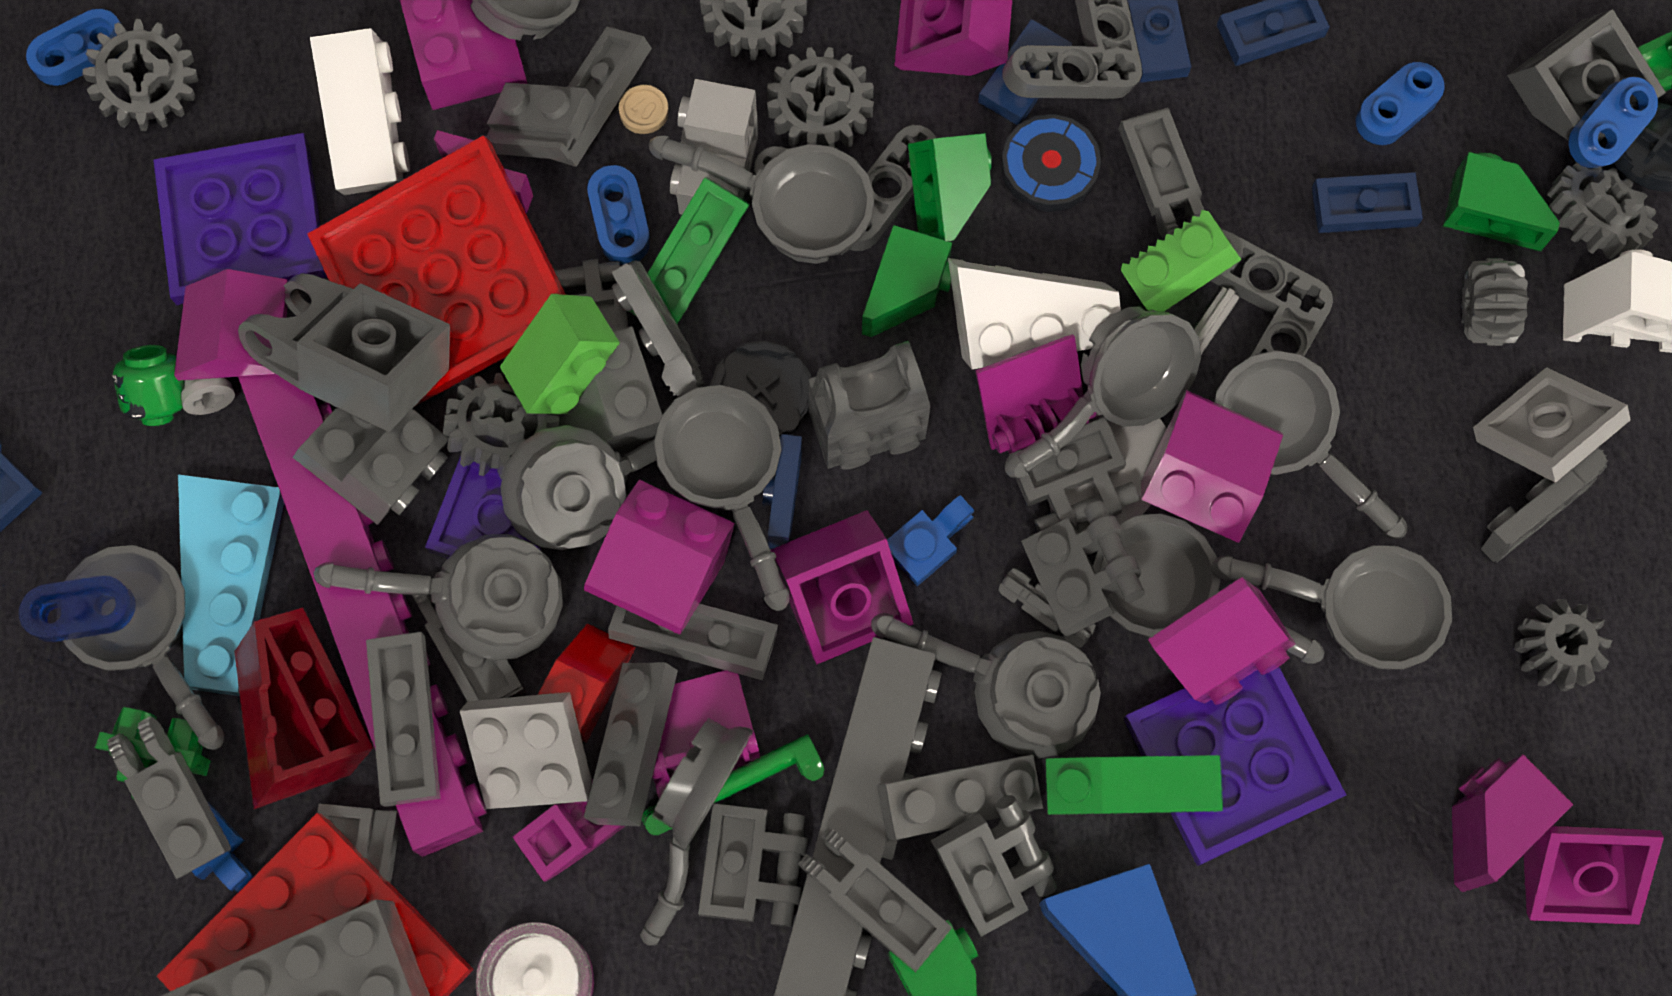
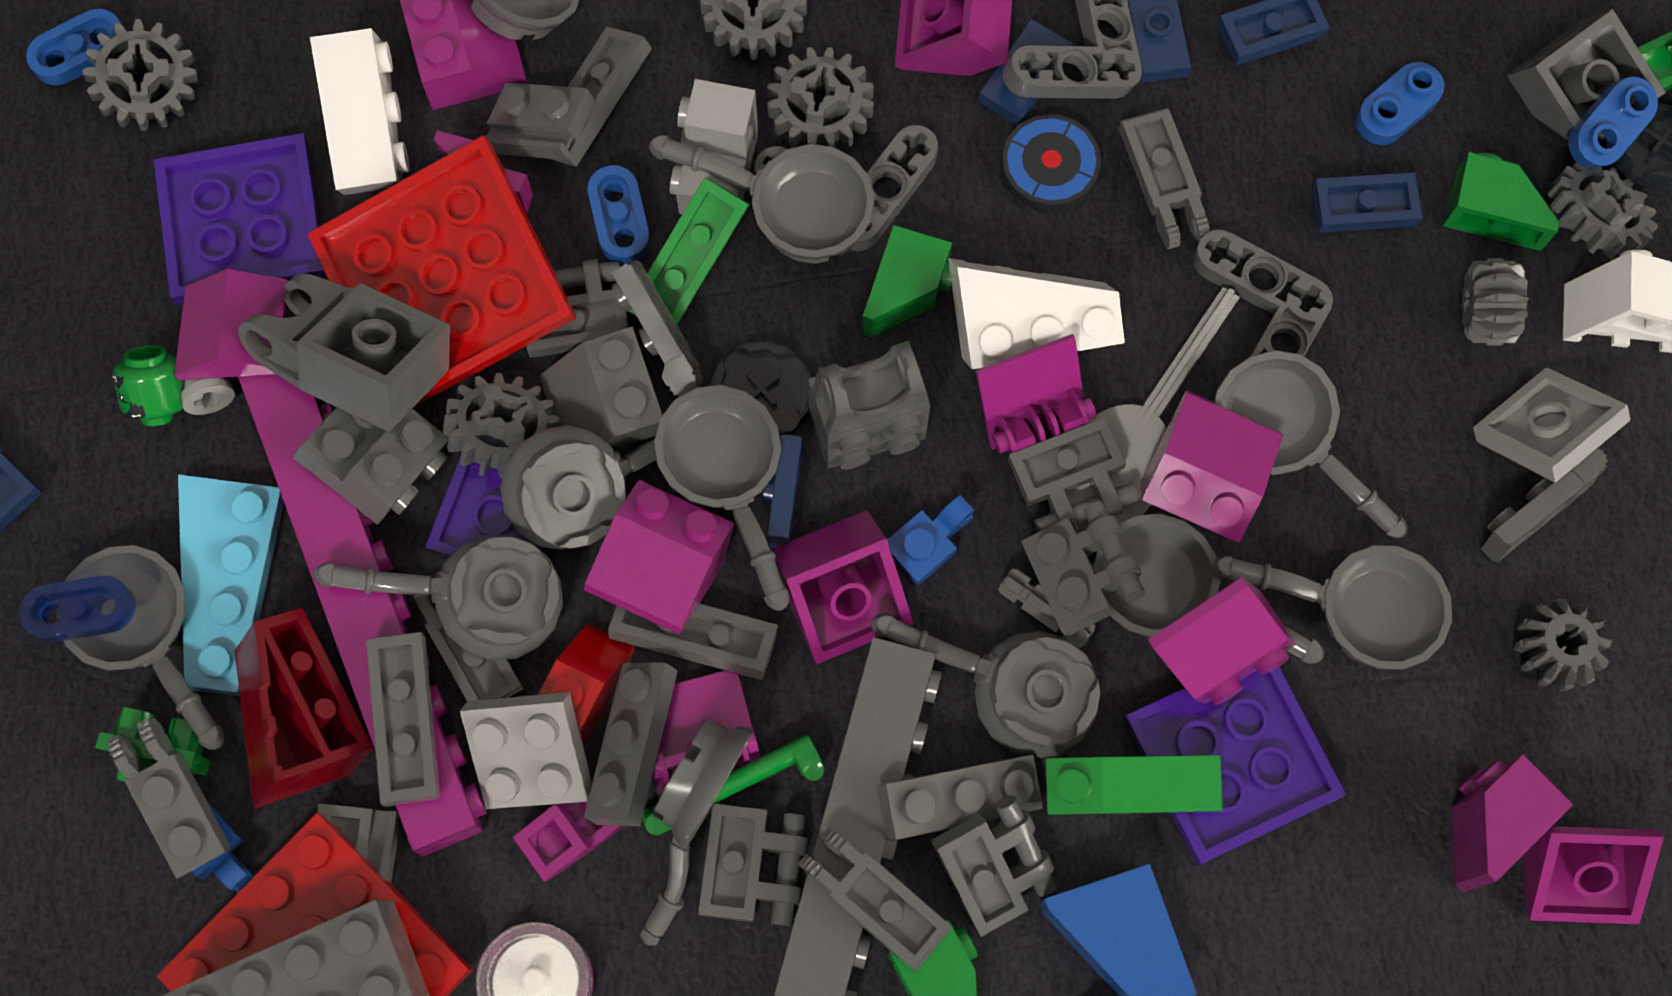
(559, 354): bright green brick -> none
(643, 109): tan piece -> none
(948, 182): slope -> none
(1132, 378): dark grey piece -> none
(1180, 263): bright green brick -> none

